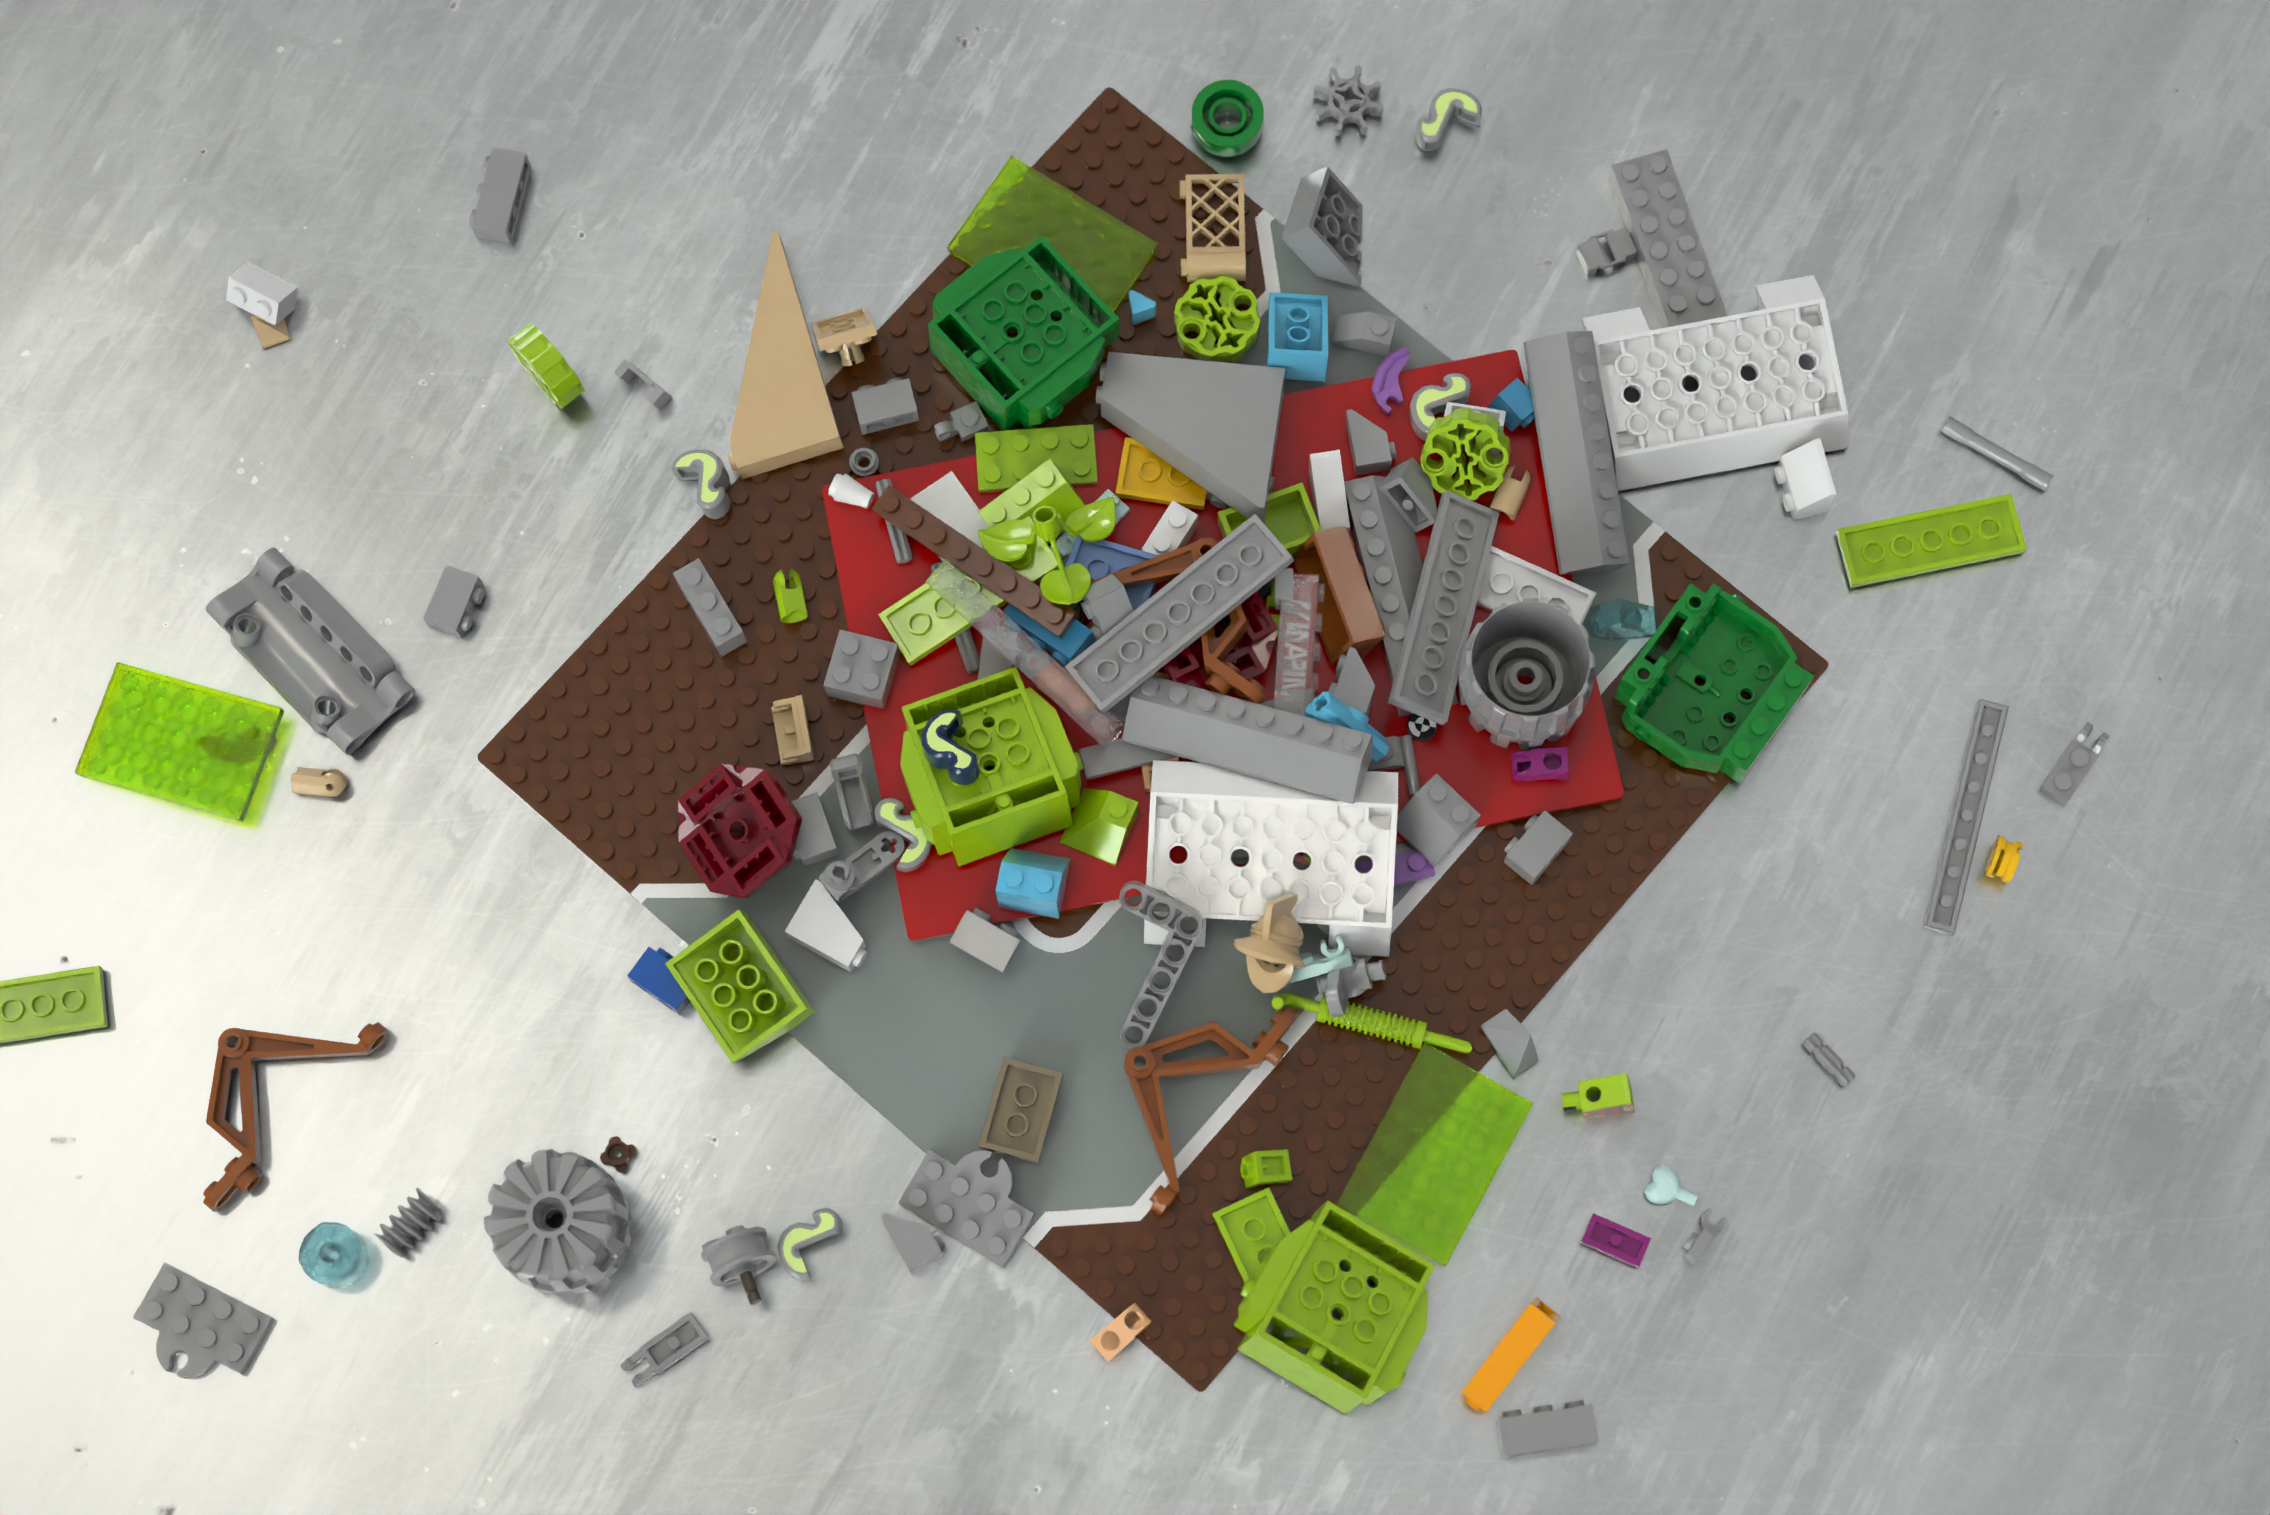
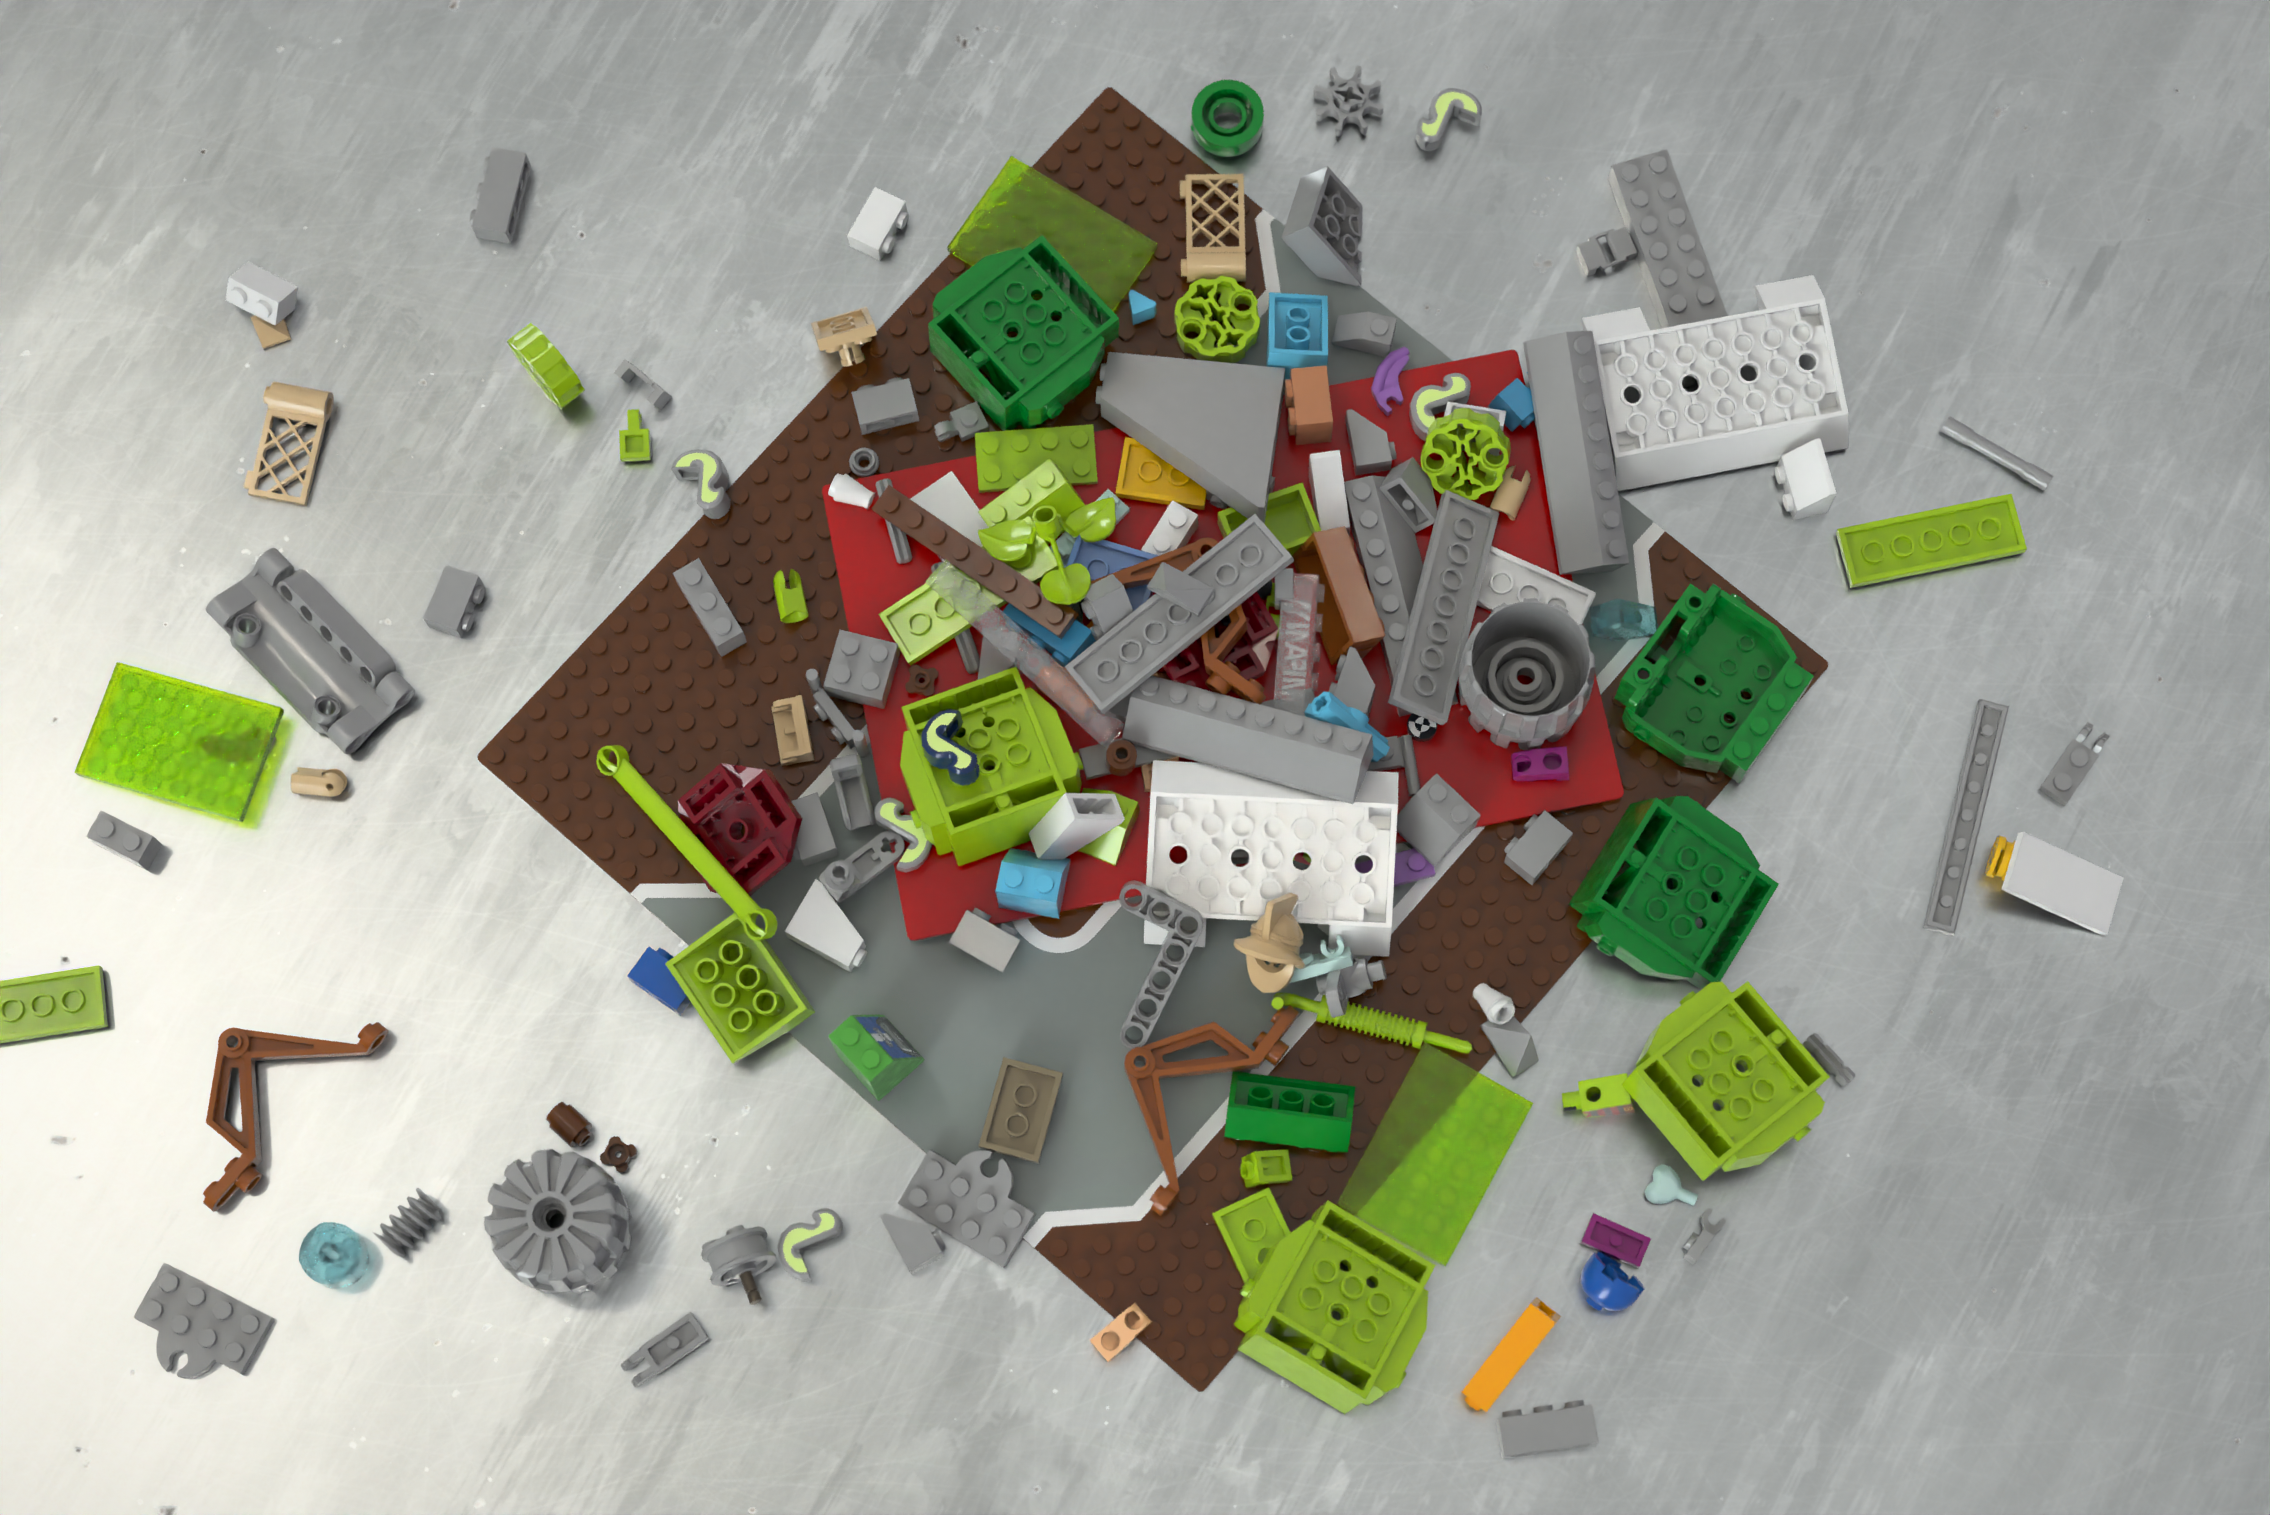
(124, 840): none -> light grey brick
(295, 405): none -> tan piece
(569, 1124): none -> reddish brown brick
(635, 441): none -> lime plate
(687, 842): none -> lime piece
(782, 396): tan slope -> none
(828, 710): none -> light grey plate
(875, 1052): none -> bright green slope
(878, 224): none -> white brick
(925, 688): none -> reddish brown plate
(1075, 823): none -> white slope
(1118, 766): none -> reddish brown brick
(1180, 588): none -> light grey slope
(1290, 1112): none -> green slope
(1310, 405): none -> nougat brick
(1495, 1005): none -> white cone
(1608, 1284): none -> blue cylinder
(1656, 926): none -> green piece
(1758, 1106): none -> lime piece
(2062, 883): none -> white tile

